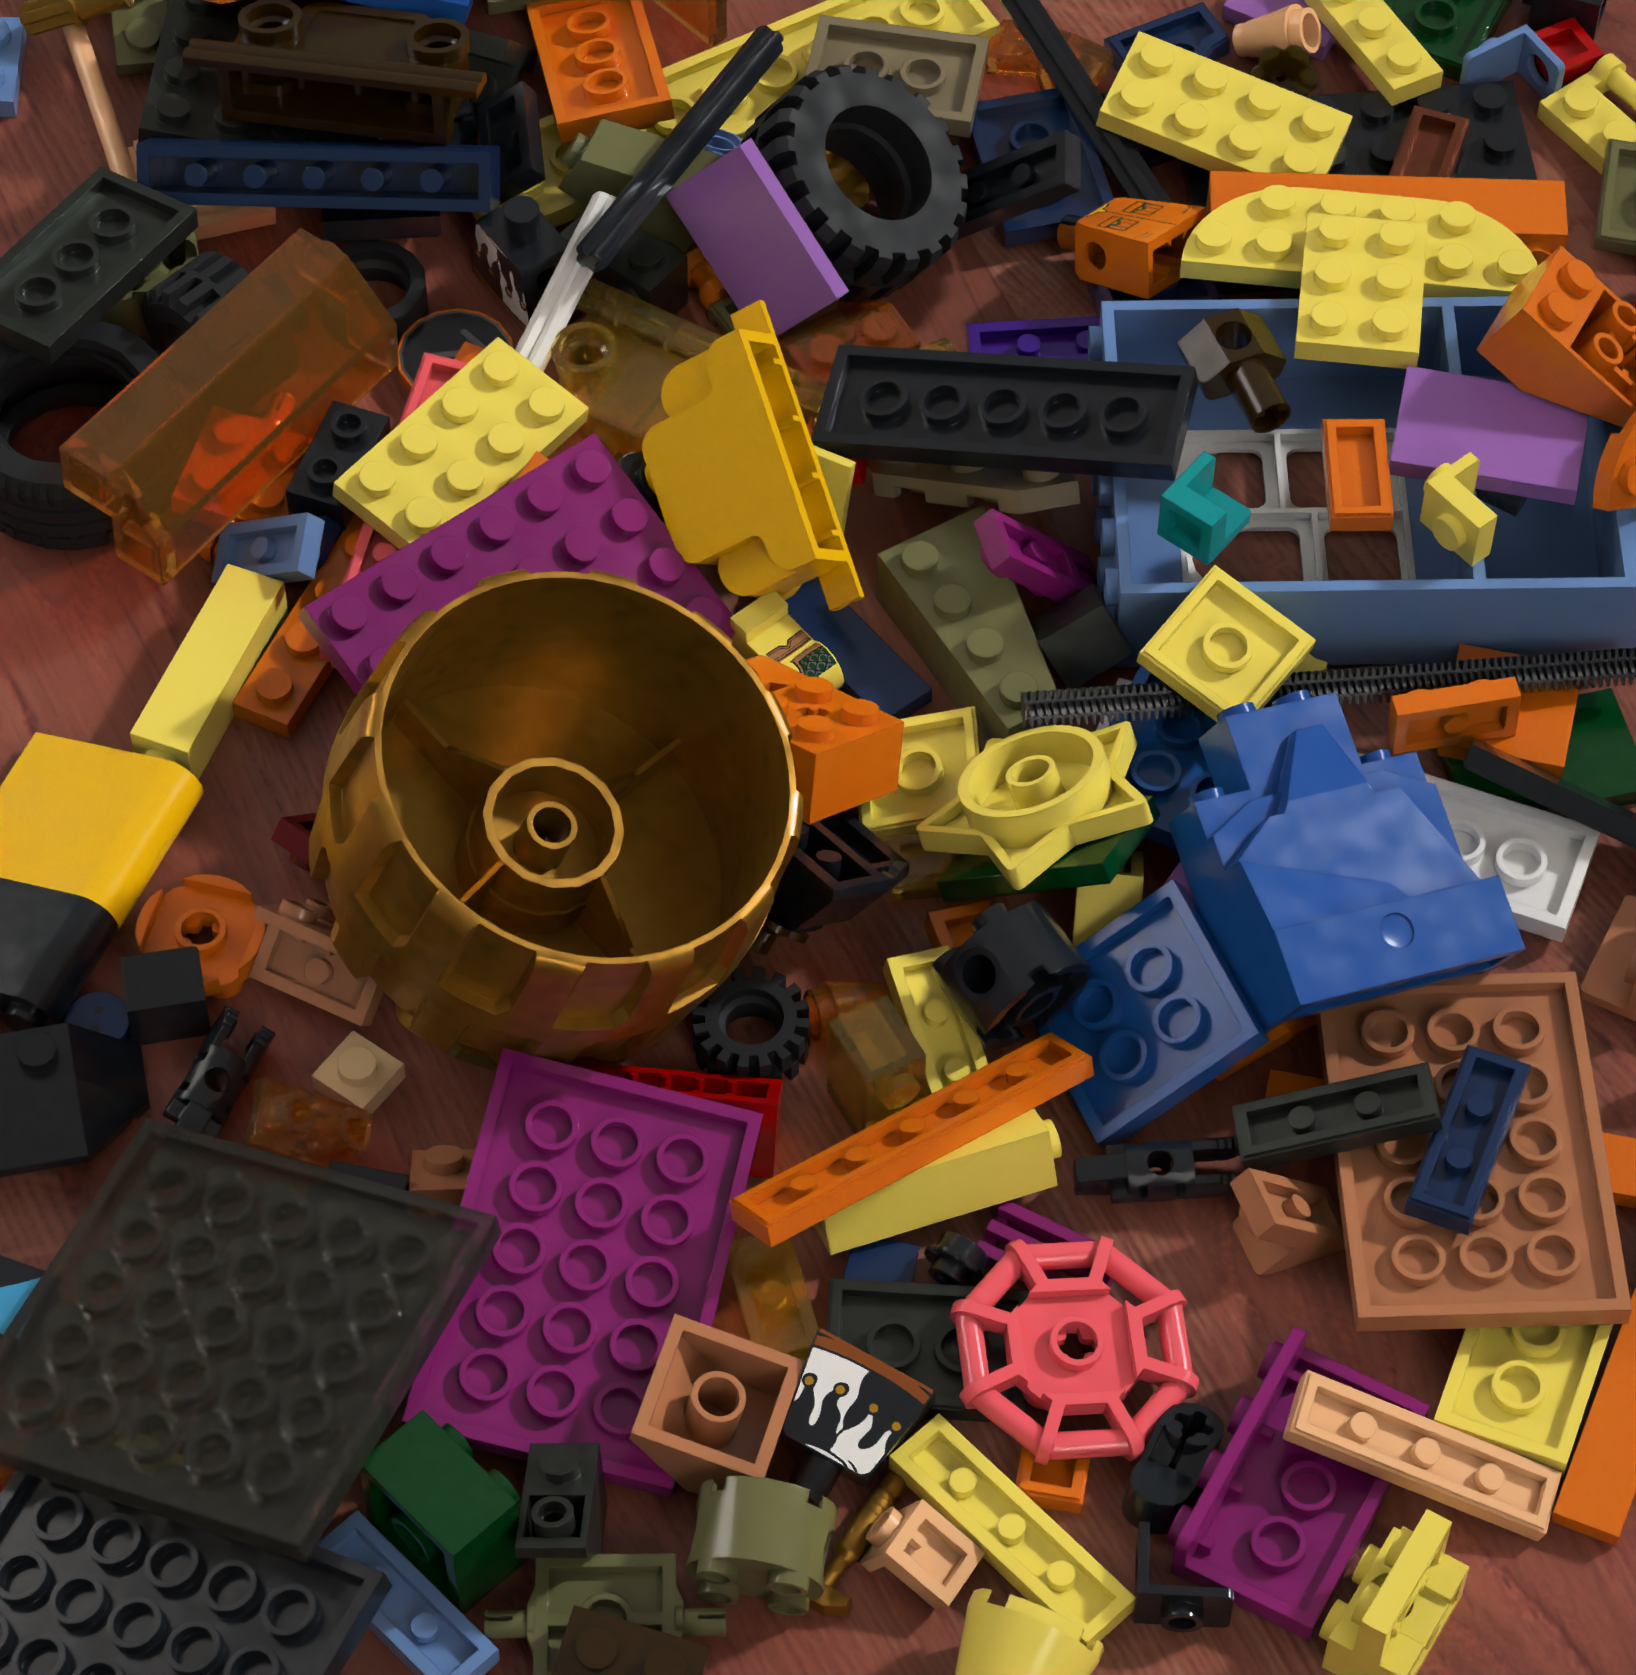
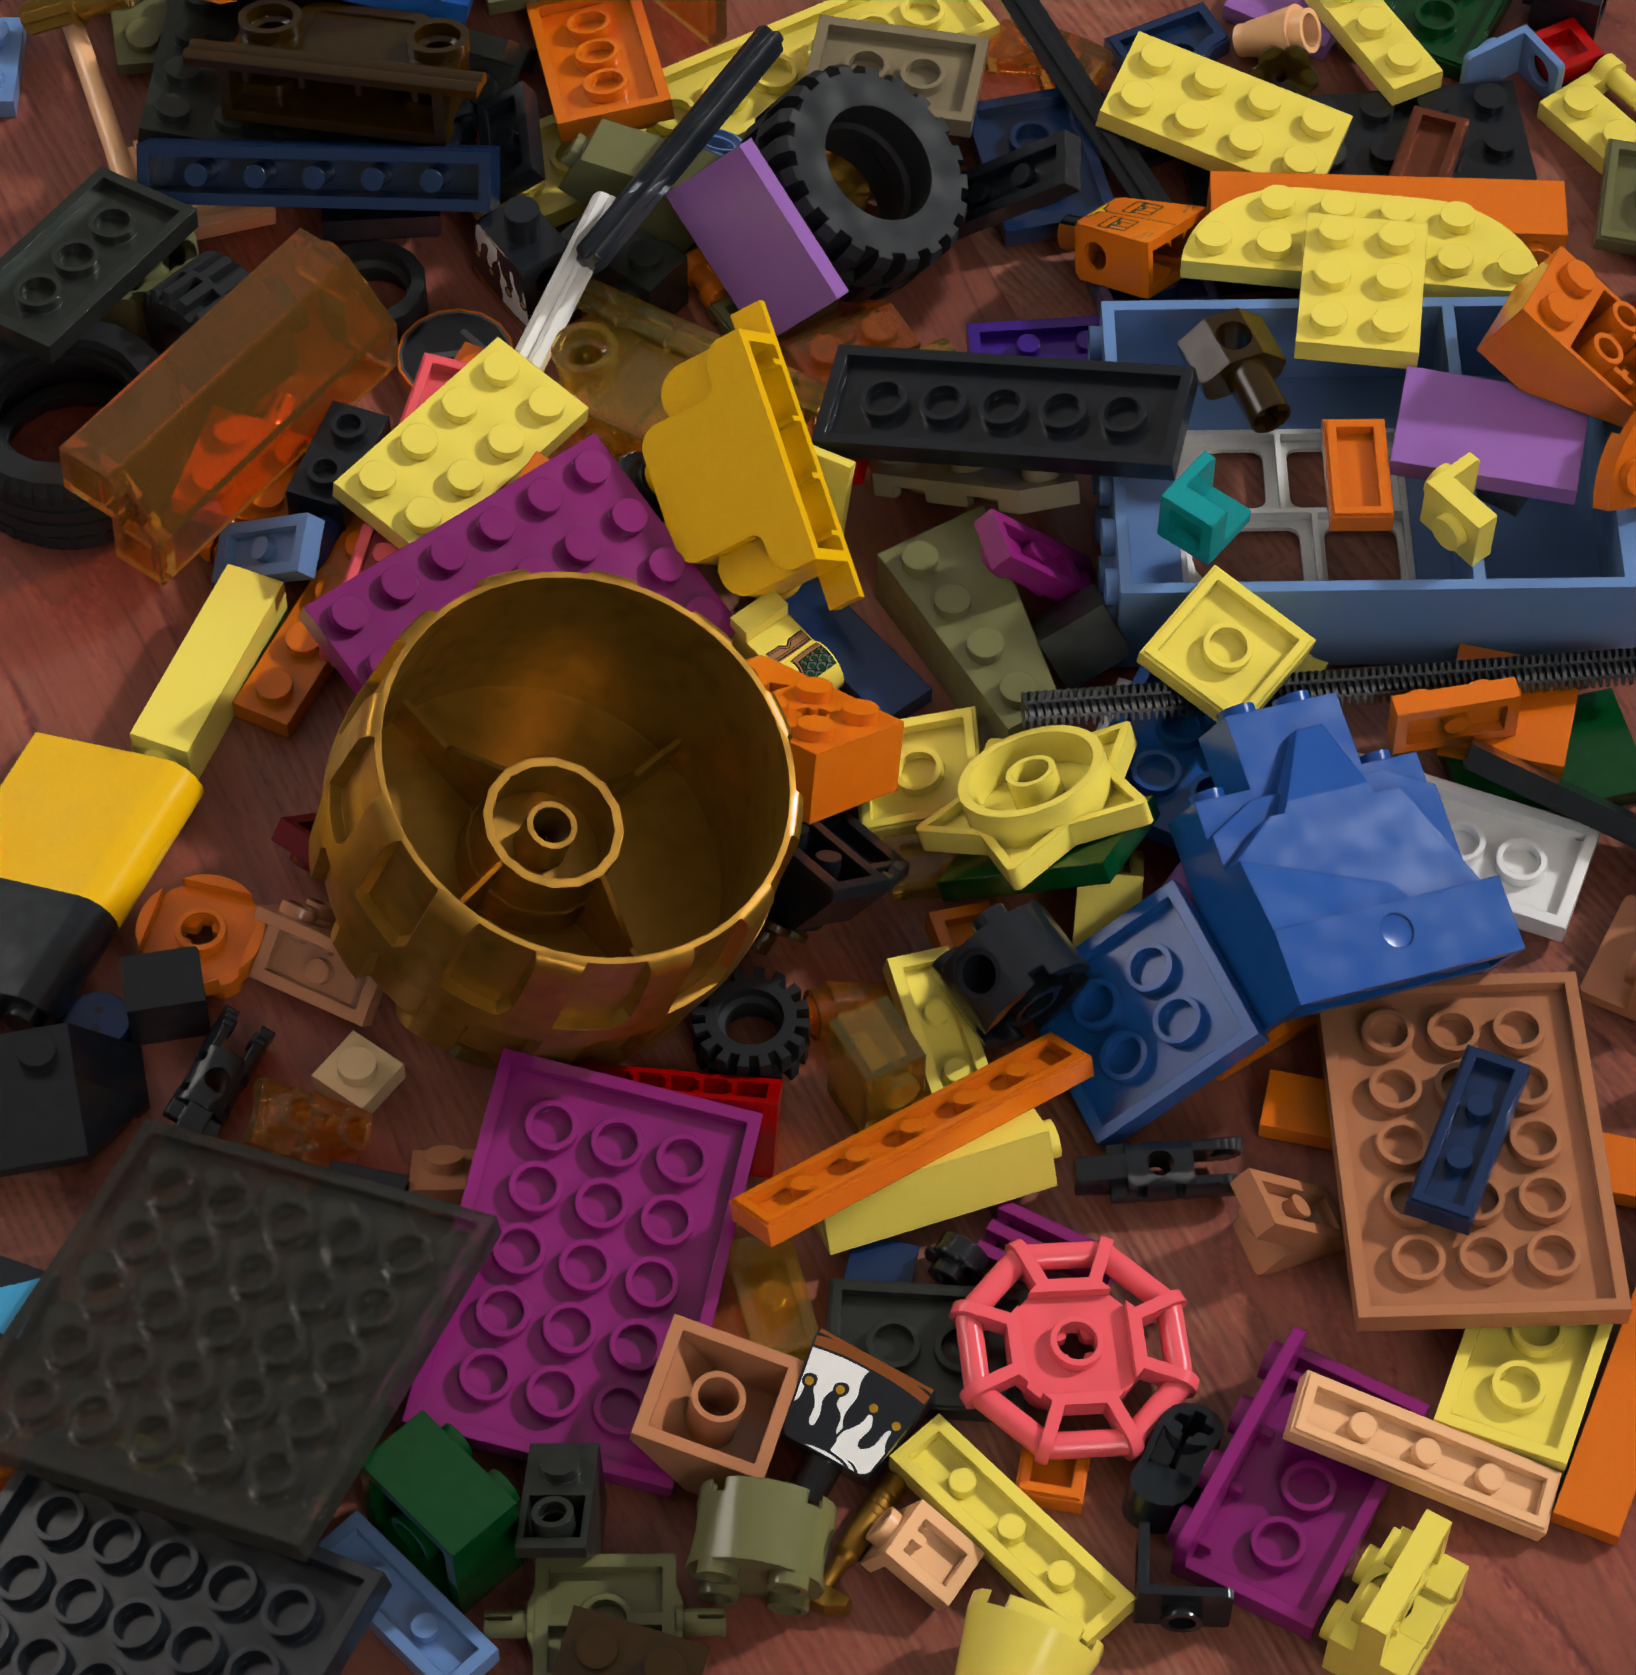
(1337, 1117): pearl dark grey tile -> none

